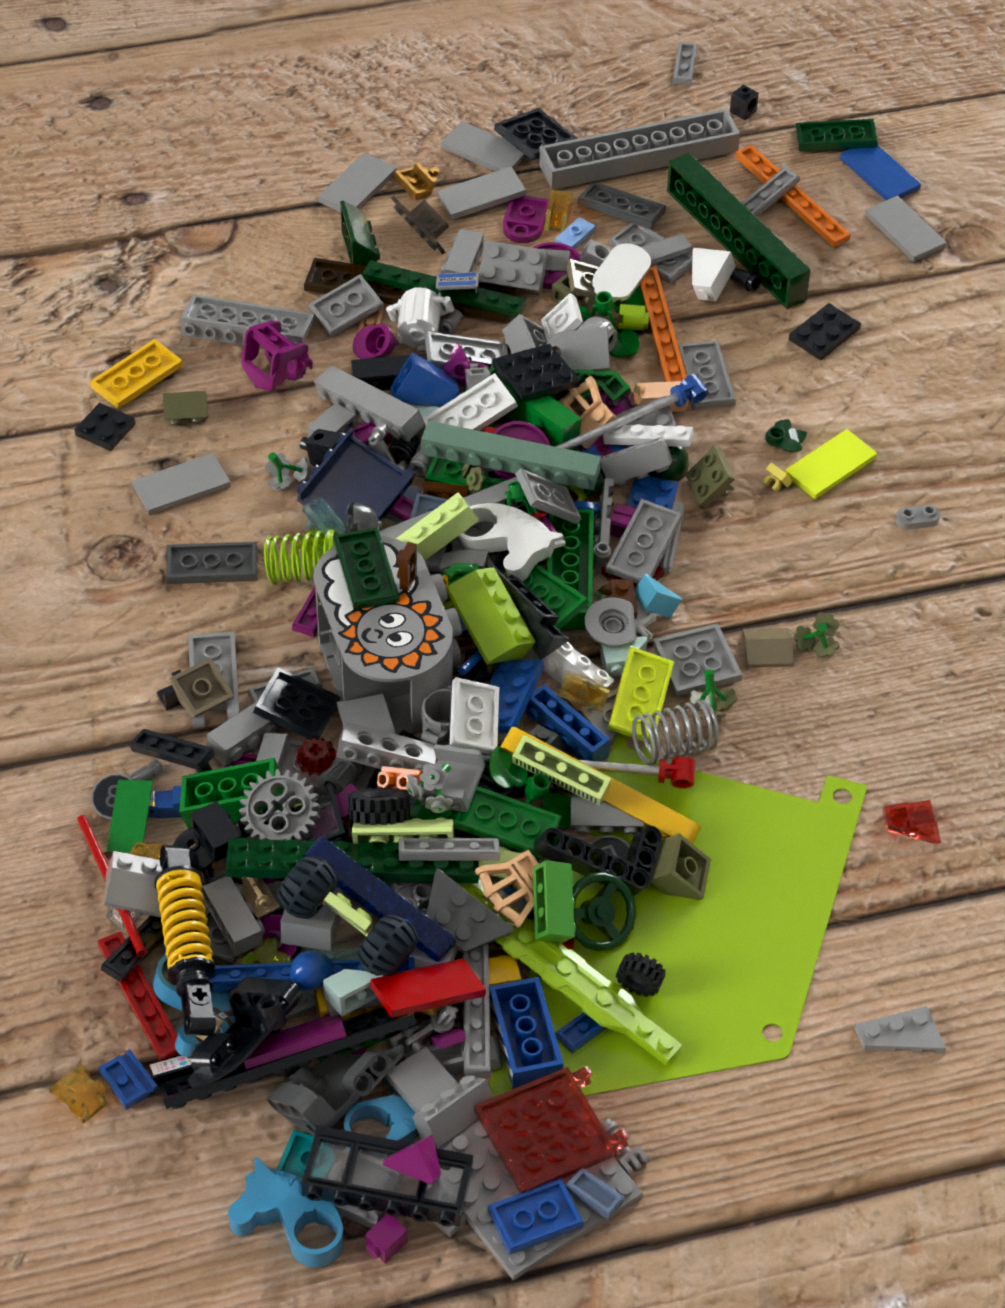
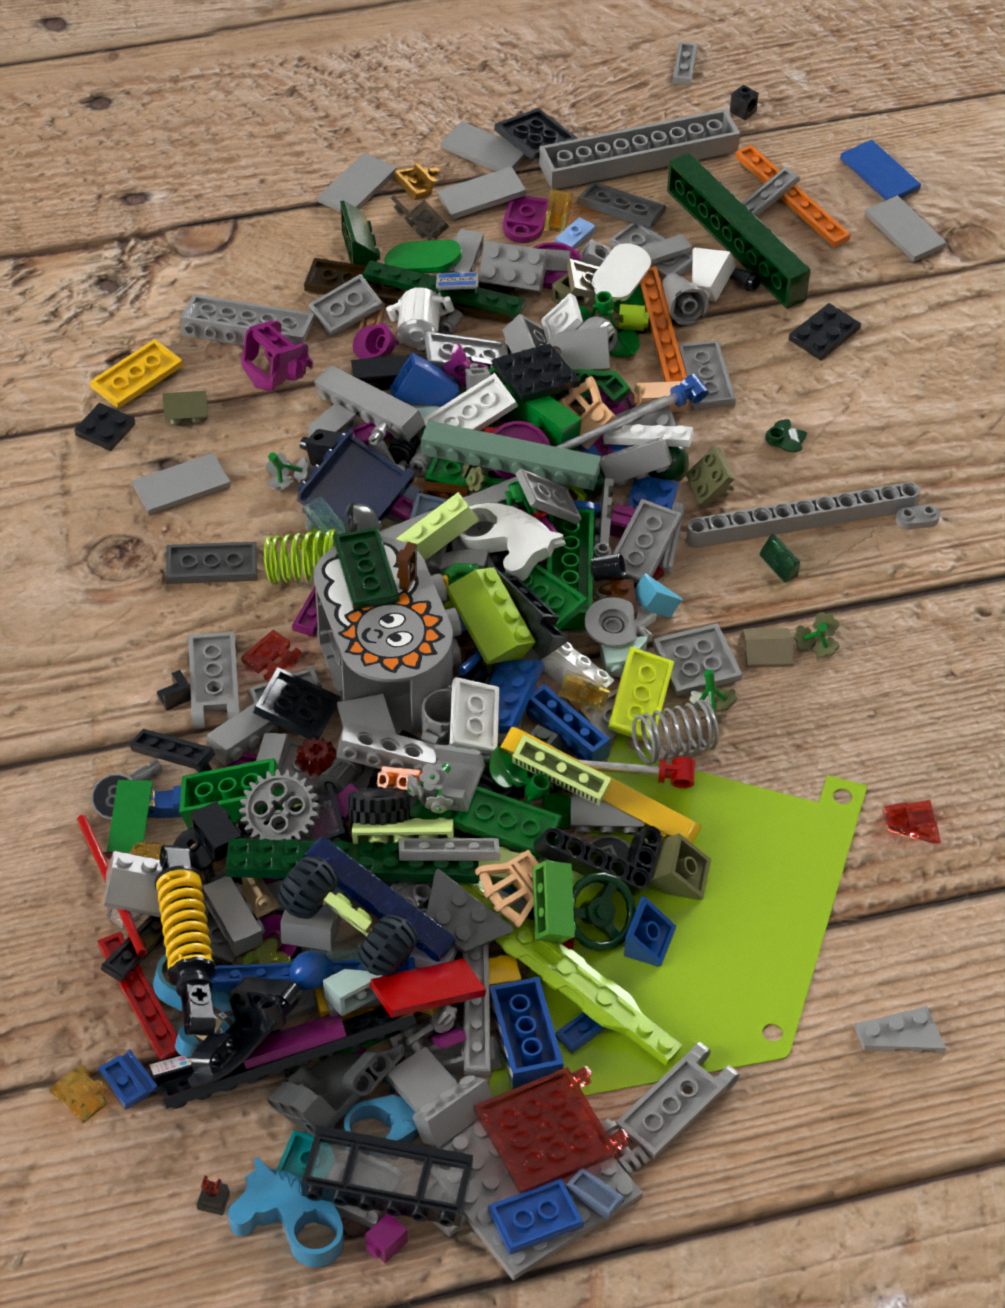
(201, 687): dark tan slope -> none
(213, 1196): none -> pearl dark grey piece
(266, 651): none -> clear red plate
(417, 1161): magenta slope -> none
(425, 256): none -> green tile
(608, 567): none -> black piece
(640, 974): black tyre -> none
(648, 934): none -> blue slope
(669, 1111): none -> light grey hinge
(684, 299): none -> light grey cone
(778, 476): light yellow tile -> none
(780, 558): none -> clear green slope
(801, 514): none -> light grey beam
(831, 464): neon yellow tile -> none
(836, 135): dark green tile -> none

